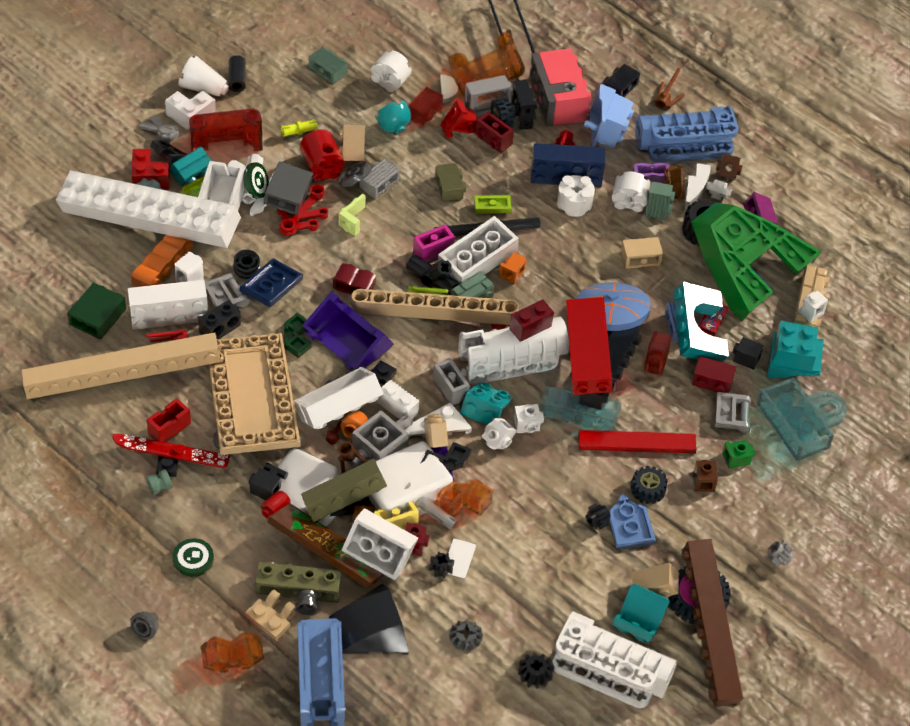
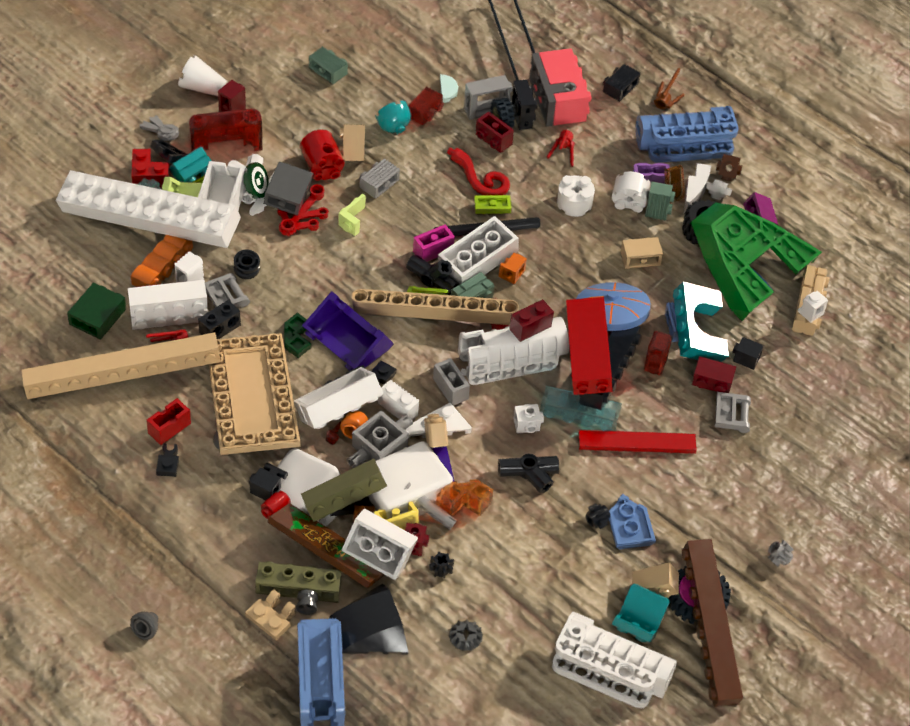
(159, 482): sand green wheel -> none
(171, 450): red piece -> none
(181, 108): white brick -> none
(185, 188): none -> yellowish green bracket
(193, 557): dark green tile -> none
(223, 654): clear orange brick -> none
(232, 97): none -> dark red brick
(237, 73): black brick -> none
(271, 282): dark blue tile -> none
(299, 128): neon yellow pin -> none
(348, 453): reddish brown plant -> none
(351, 278): dark red brick -> none
(355, 174): dark grey tile -> none
(390, 70): white brick -> none
(450, 182): olive brick -> none
(454, 459): black tile -> none
(459, 120): red pin -> none
(462, 554): white sticker -> none
(463, 159): none -> red plant
(485, 403): teal bracket -> none
(498, 434): white brick -> none
(500, 62): clear orange windscreen -> none
(530, 664): black gear -> none
(536, 473): none -> black piece
(554, 162): dark blue piece -> none
(608, 117): light blue piece -> none
(641, 484): black wheel -> none
(705, 476): reddish brown brick -> none
(711, 324): red tile -> none
(738, 453): green brick -> none
(794, 351): teal piece -> none
(798, 416): clear light blue brick -> none

